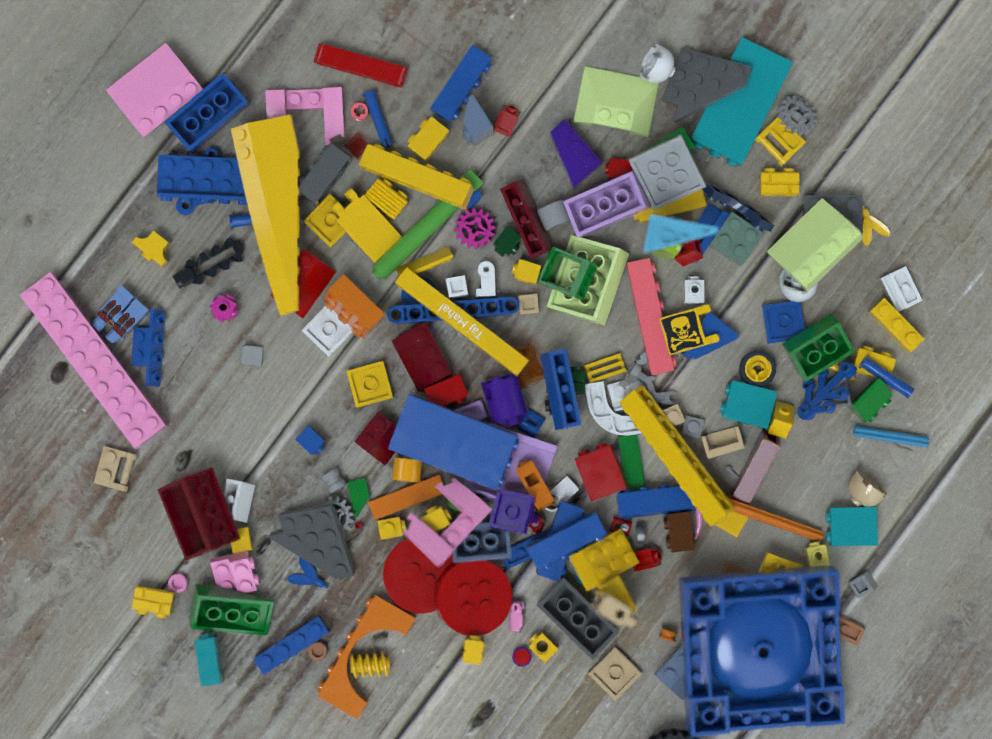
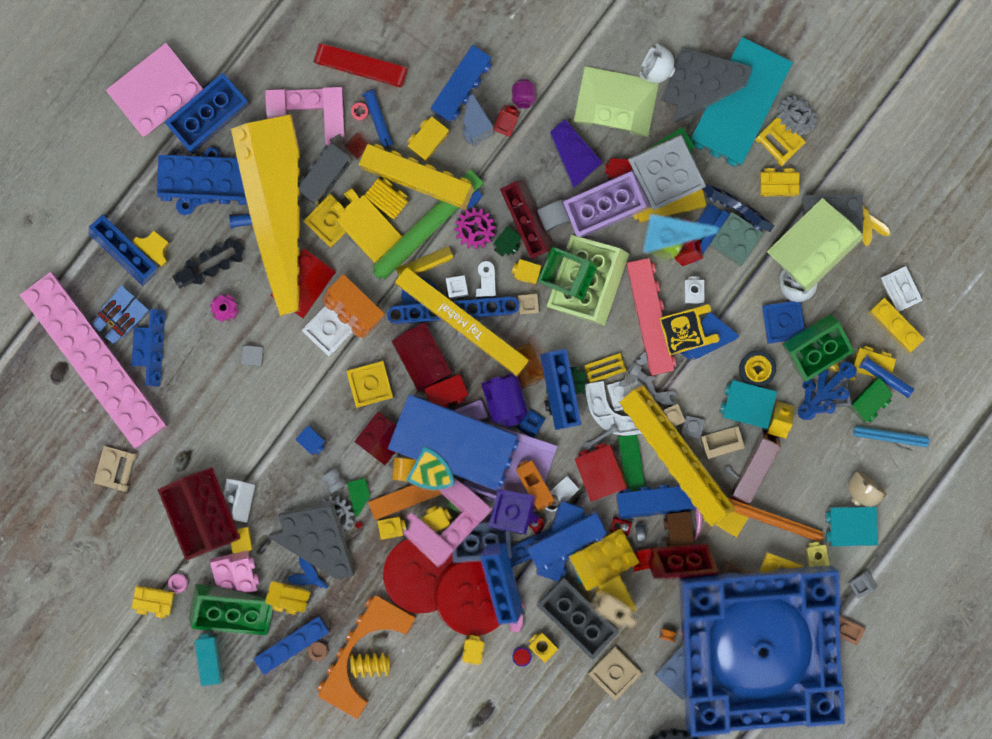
(122, 250): none -> blue brick
(287, 597): none -> yellow brick
(431, 471): none -> shield
(501, 583): none -> blue brick
(524, 93): none -> magenta head
(588, 445): none -> light grey hinge
(682, 562): none -> dark red slope

